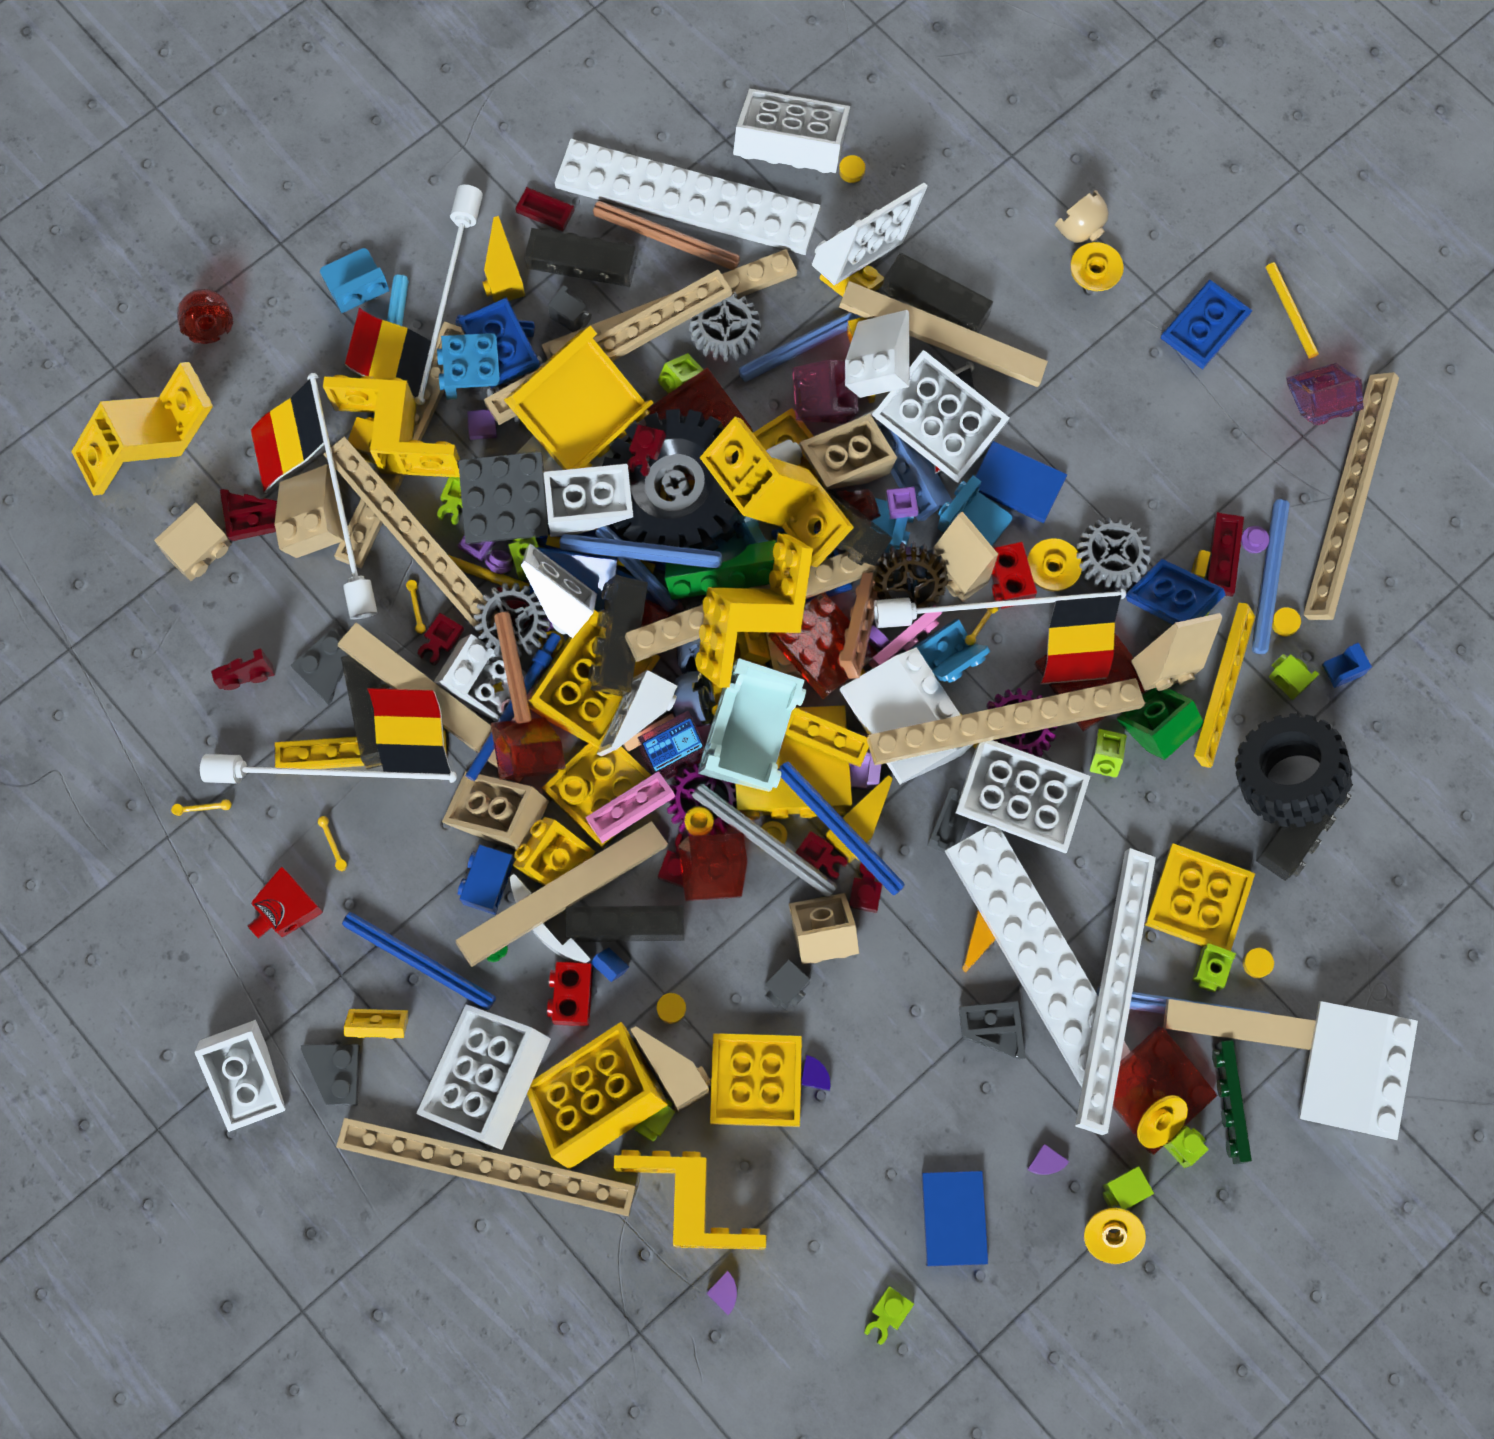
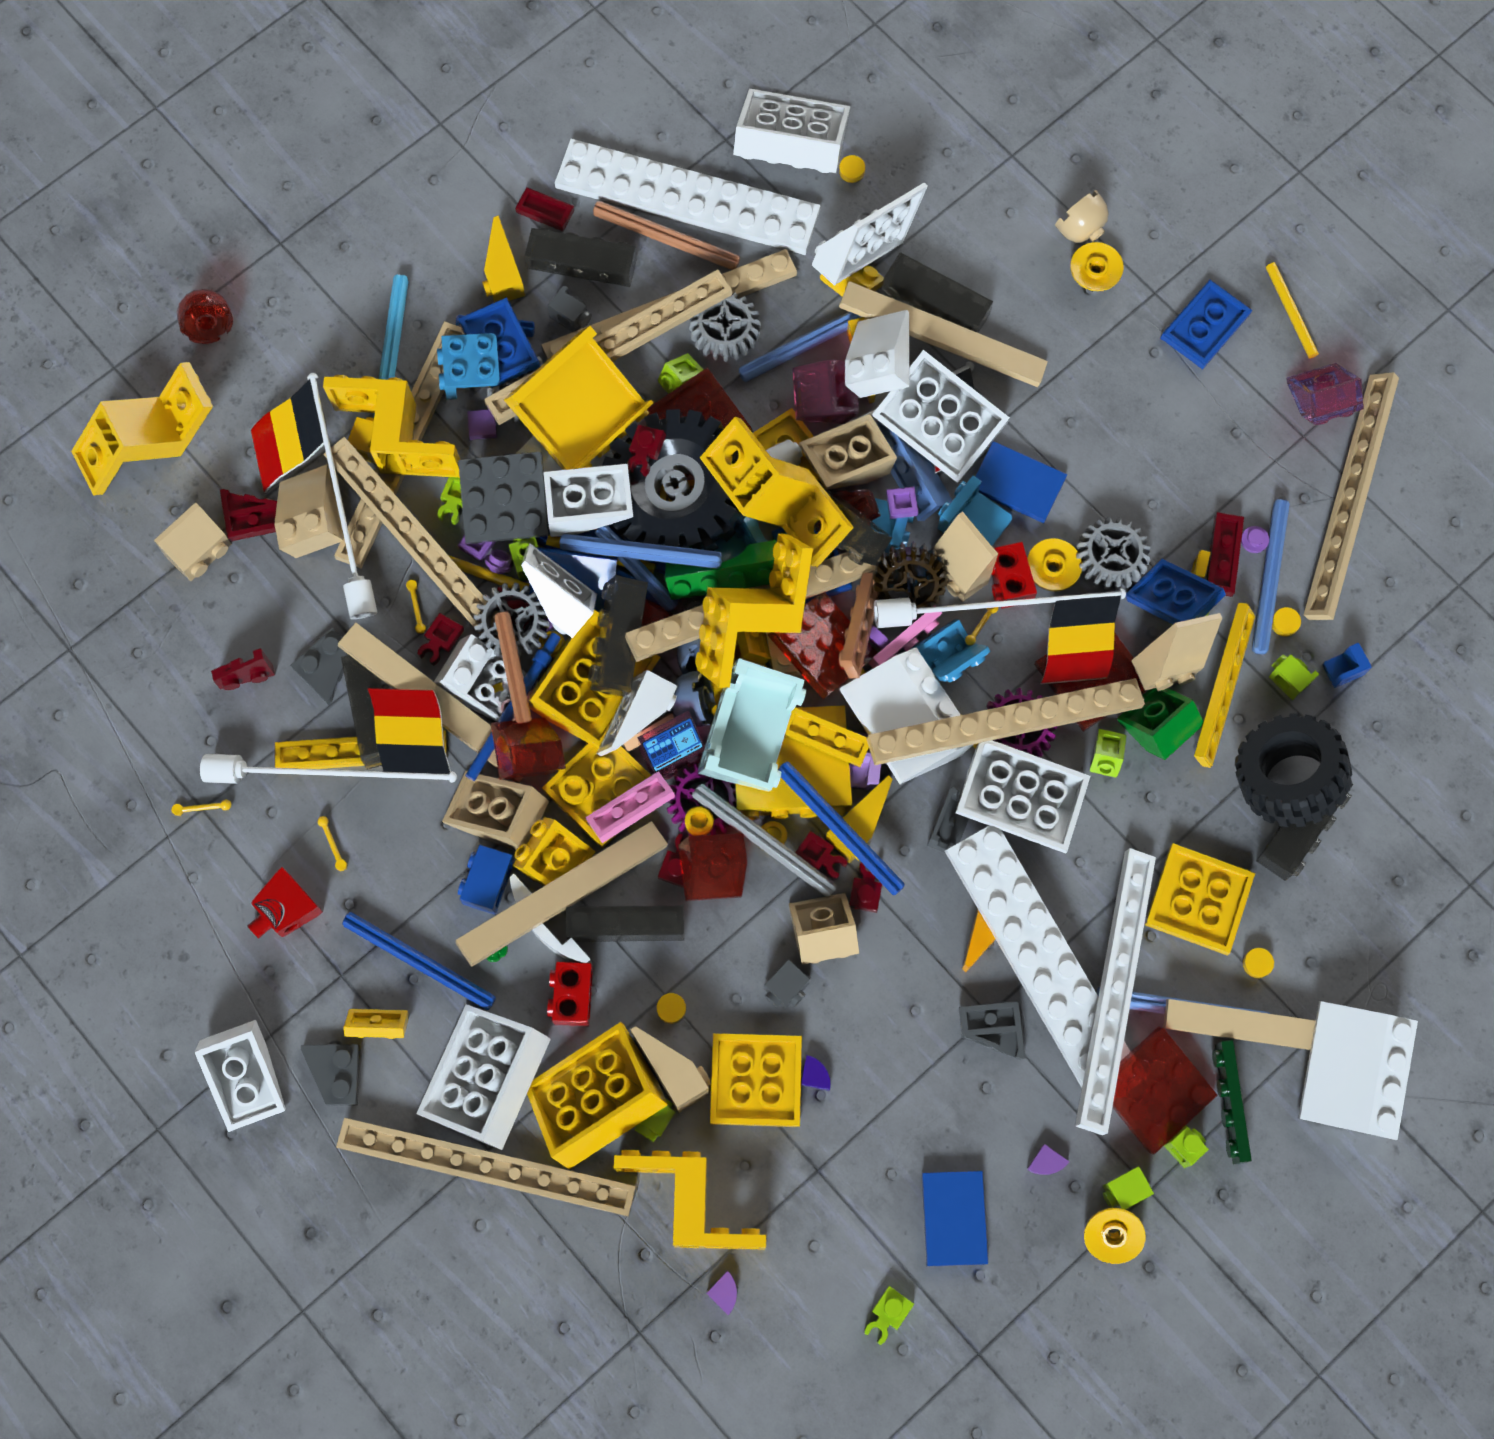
(354, 280): dark azure bracket -> none
(392, 350): flag -> none
(609, 964): blue tile -> none
(1162, 1121): yellow dish -> none
(1203, 974): lime brick -> none

